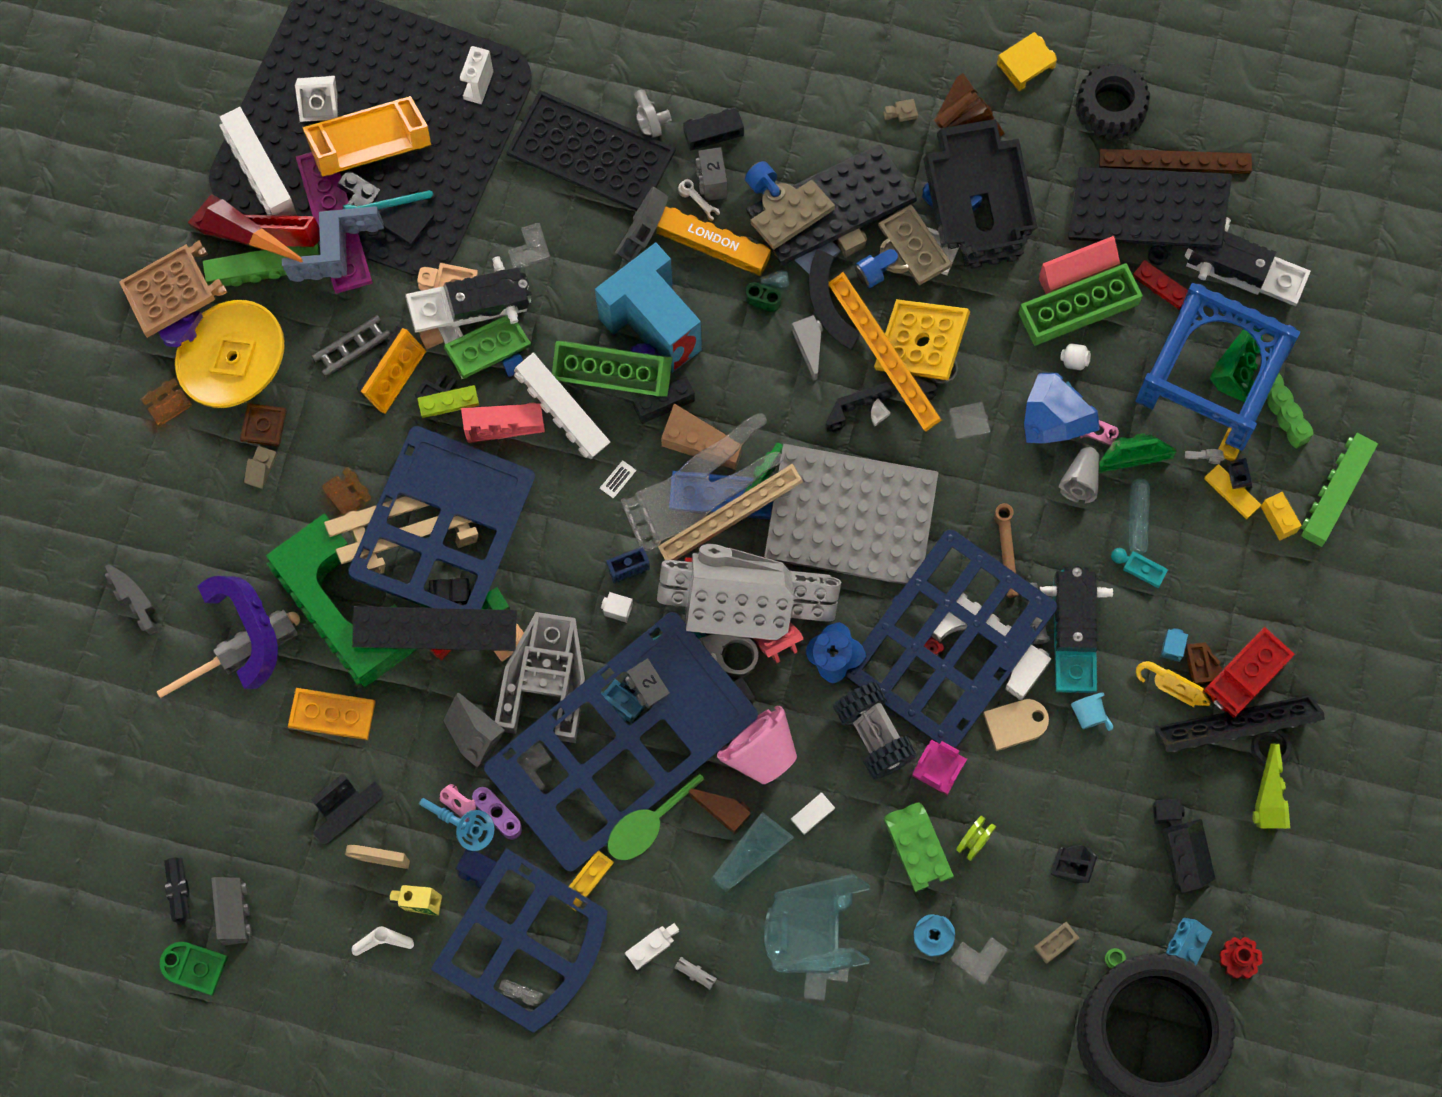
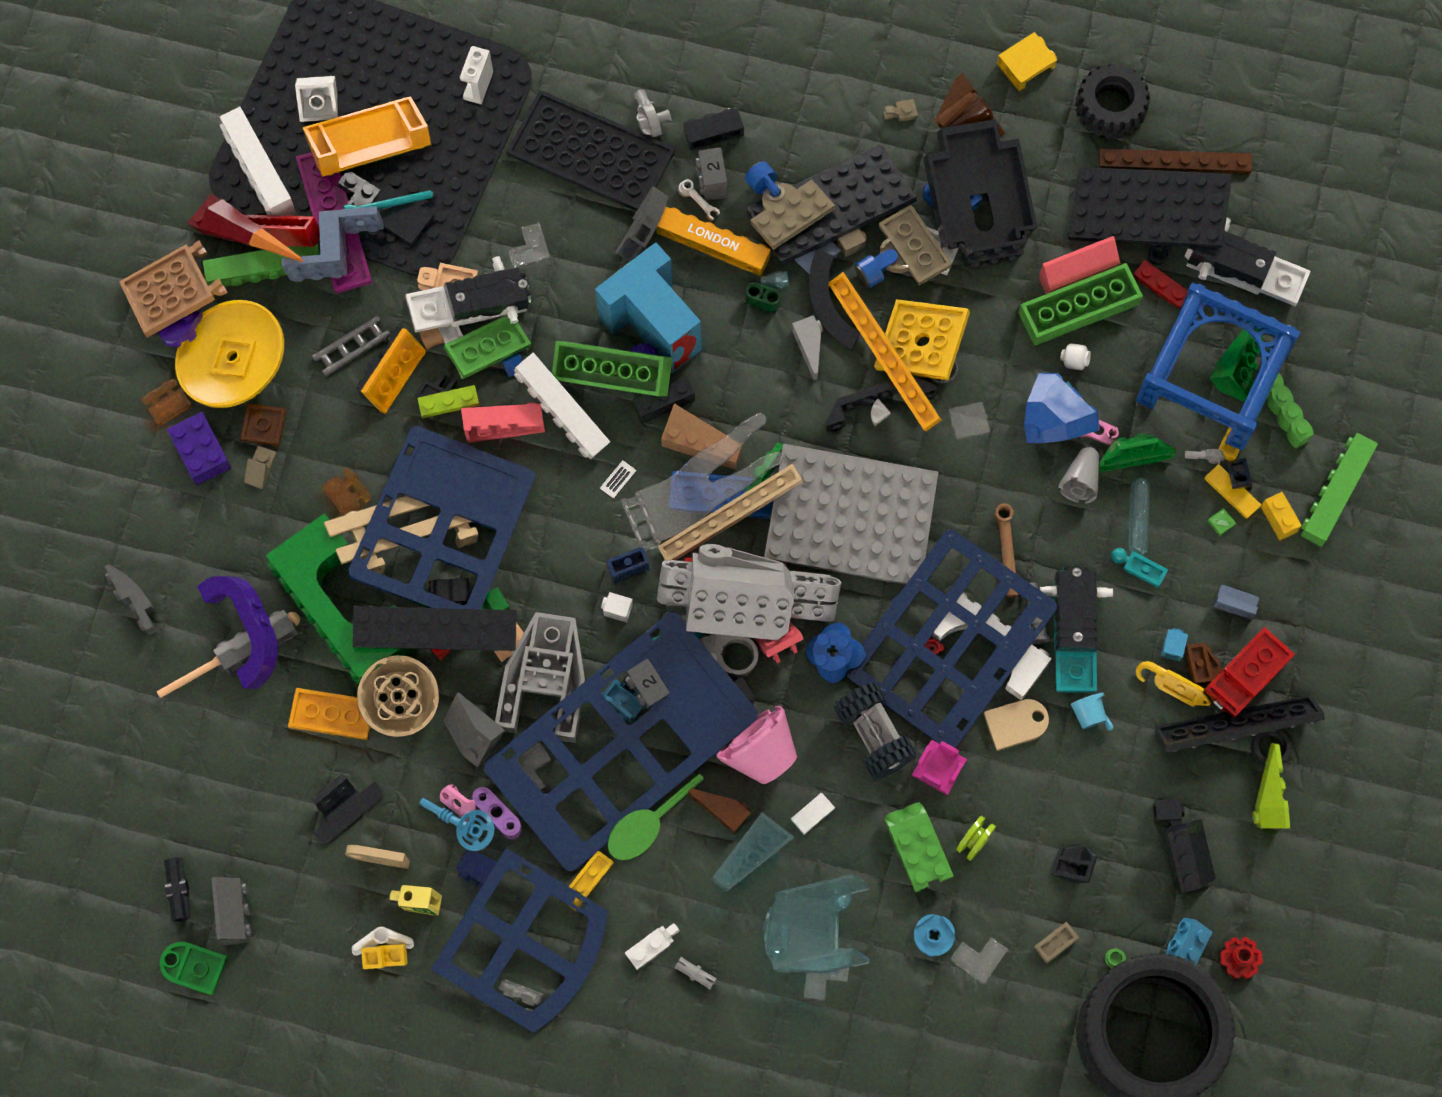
(199, 448): none -> dark purple brick
(384, 956): none -> yellow slope
(417, 710): none -> tan brick
(1221, 522): none -> bright green tile
(1236, 602): none -> sand blue panel

